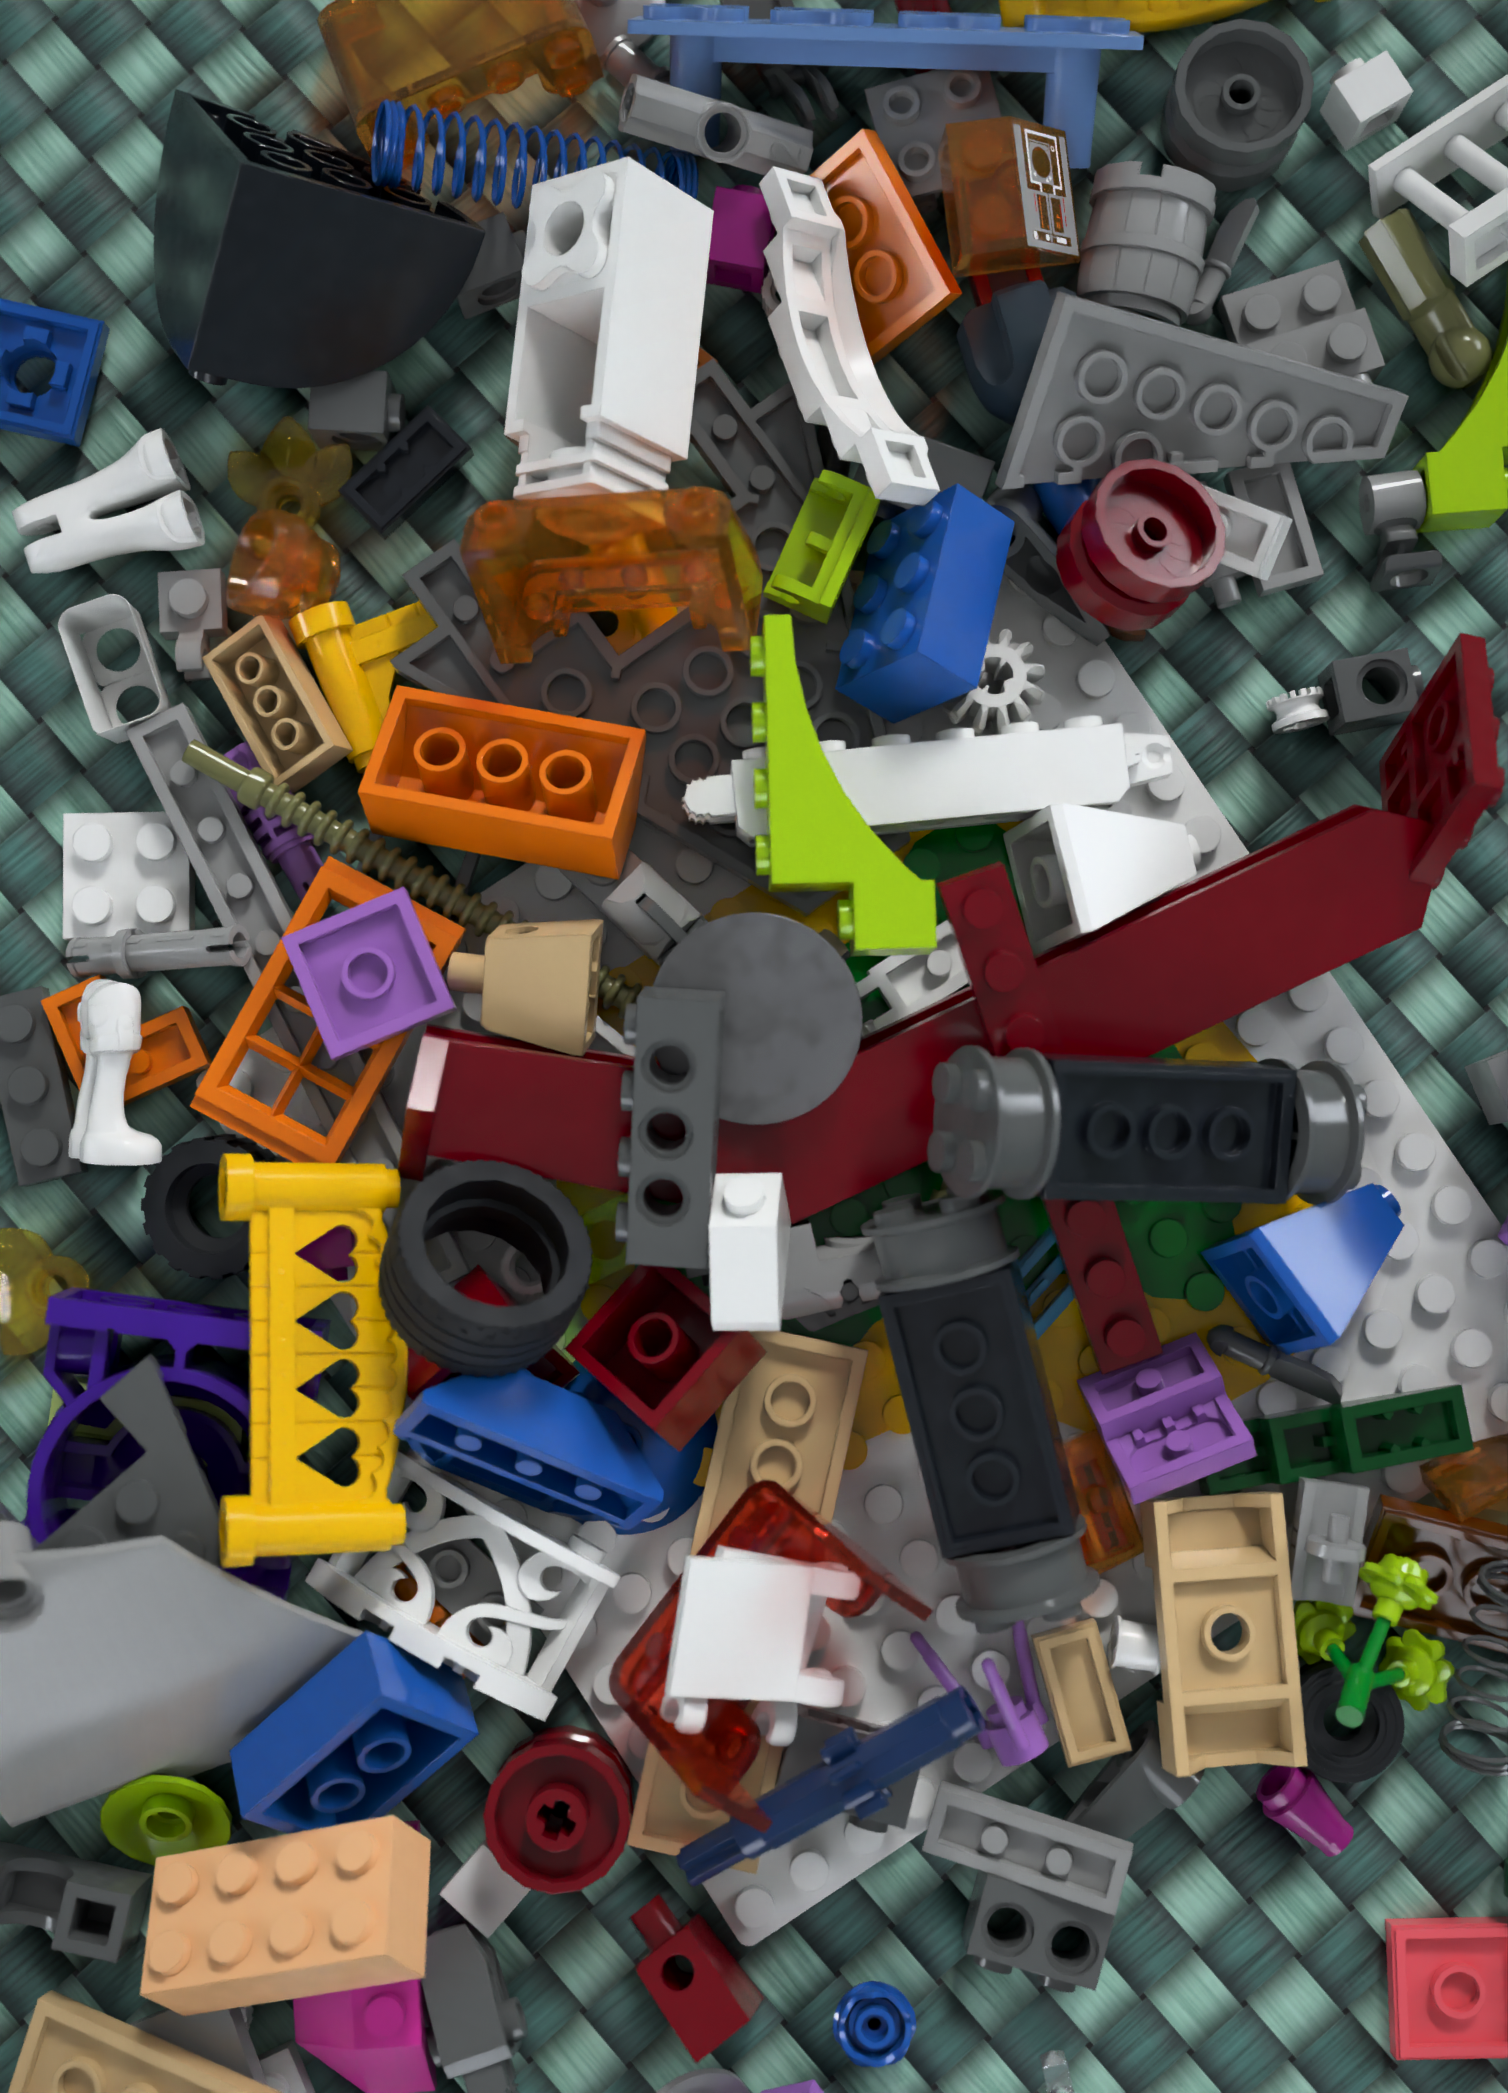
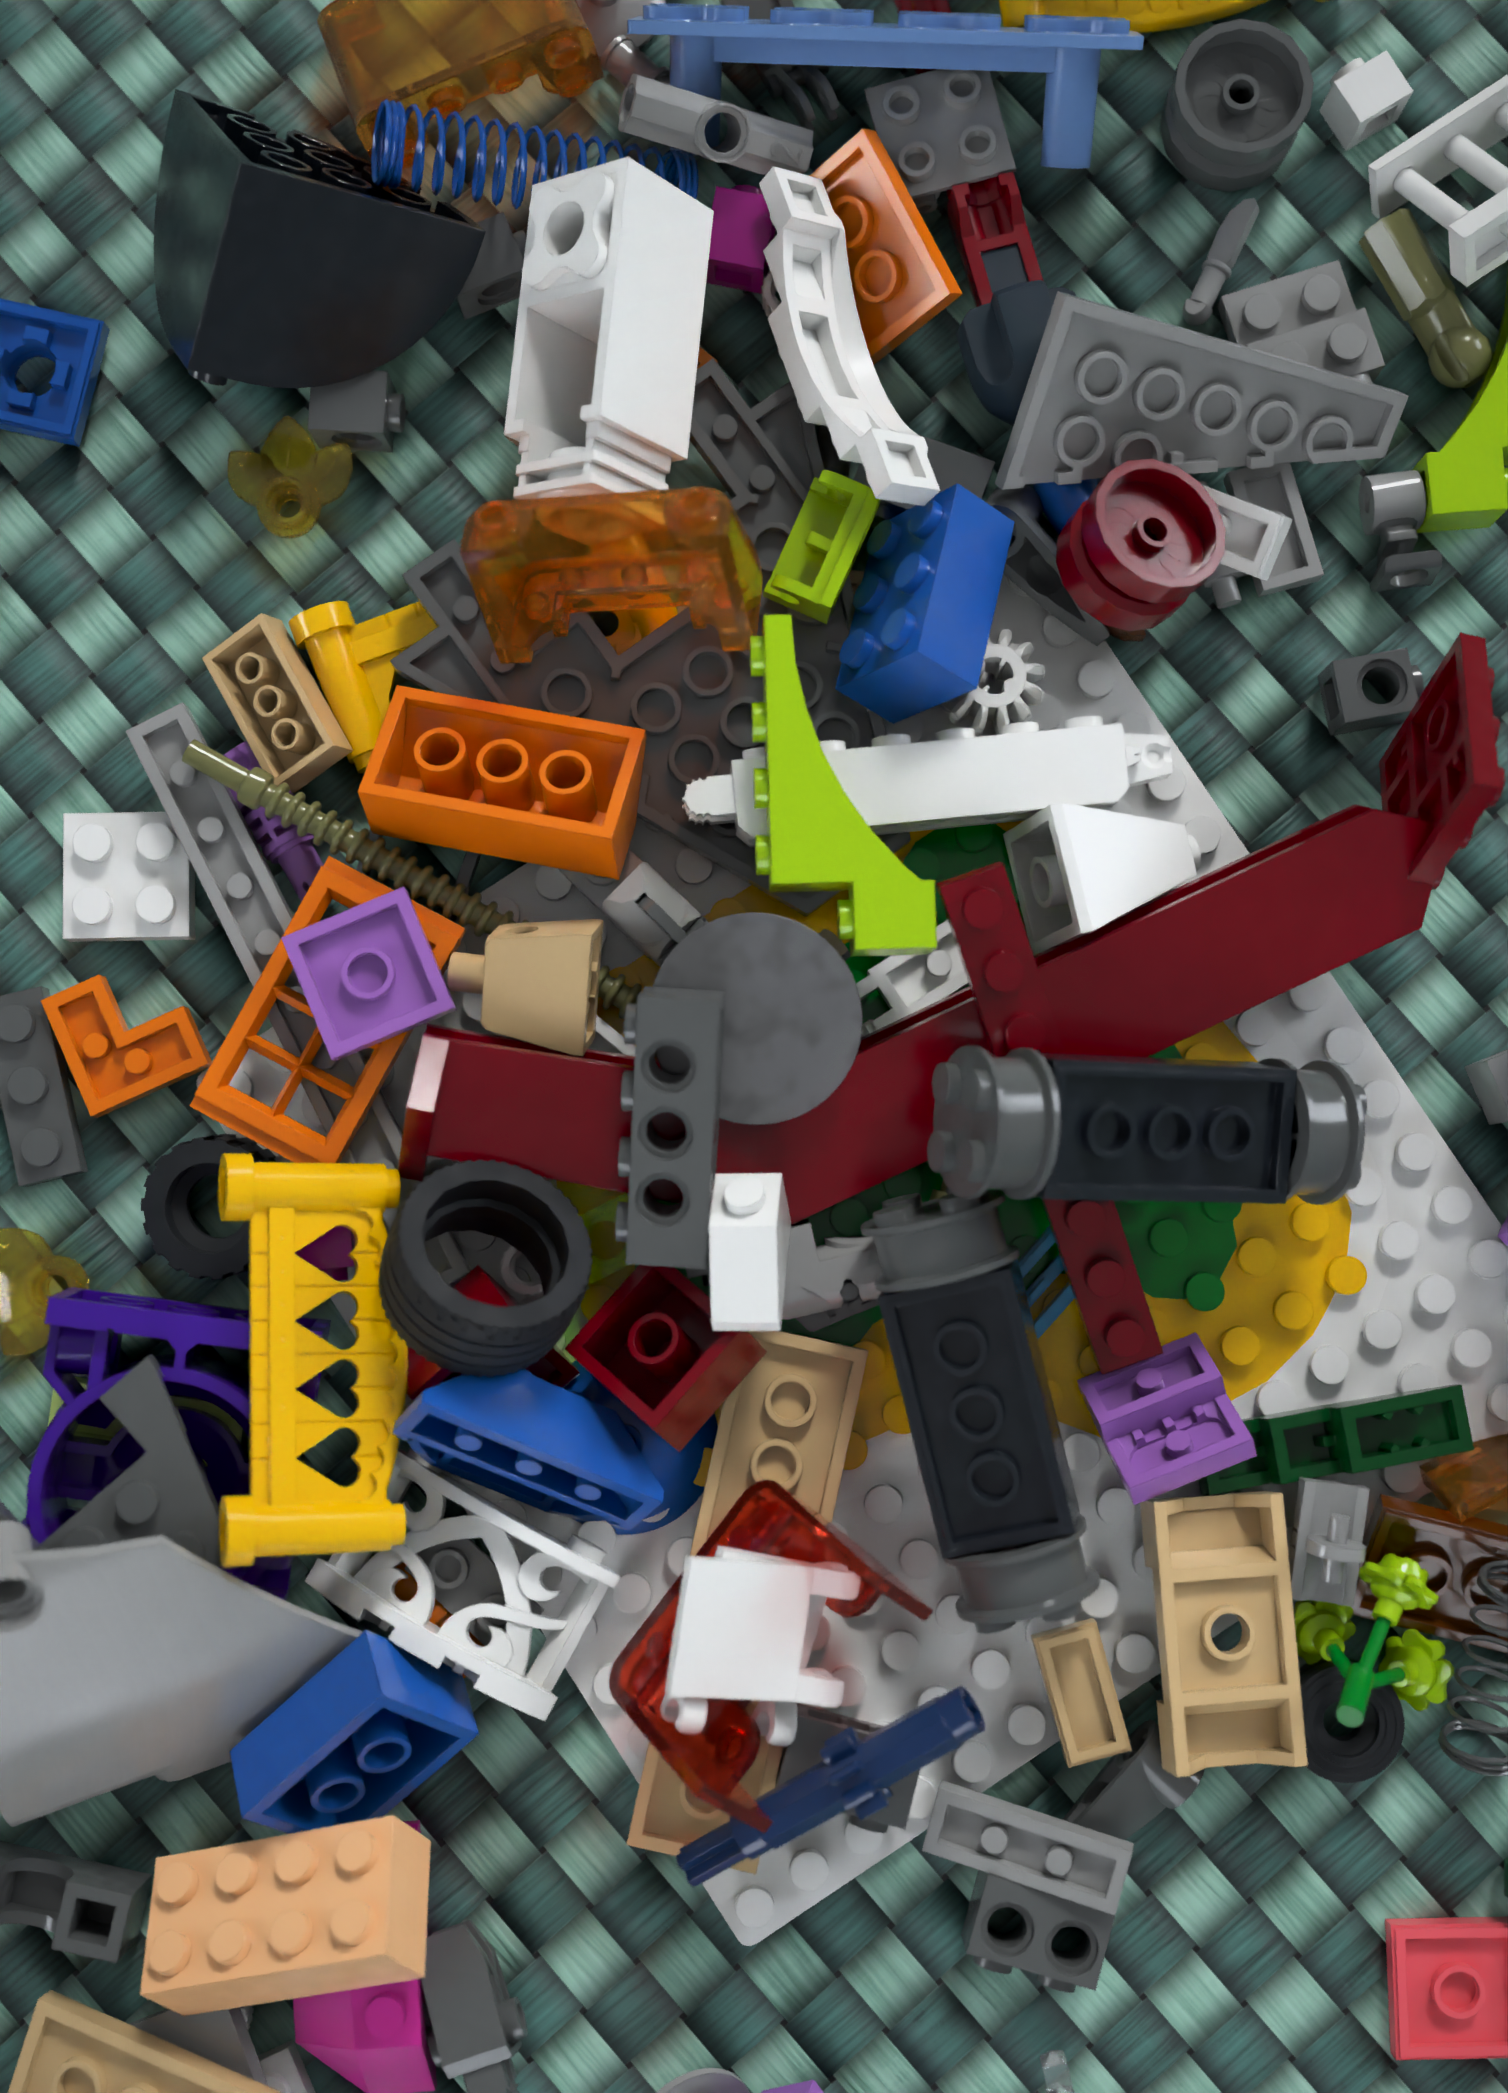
(95, 620): white piece -> none
(109, 1037): white piece -> none
(134, 953): light grey pin -> none
(143, 474): white piece -> none
(164, 1818): lime dish -> none
(191, 612): light grey plate -> none
(281, 567): clear orange piece -> none
(406, 472): black plate -> none
(483, 1891): white tile -> none
(552, 1848): dark red wheel -> none
(698, 2005): dark red torso -> none
(877, 2045): blue plate -> none
(1007, 196): clear orange slope -> none
(1012, 1725): medium lavender plant -> none
(1111, 1526): clear orange slope -> none
(1134, 1646): white axle -> none
(1146, 240): light grey piece -> none
(1283, 1367): dark grey piece -> none
(1298, 711): white bush -> none
(1302, 1805): magenta cone -> none
(1310, 1268): blue slope -> none

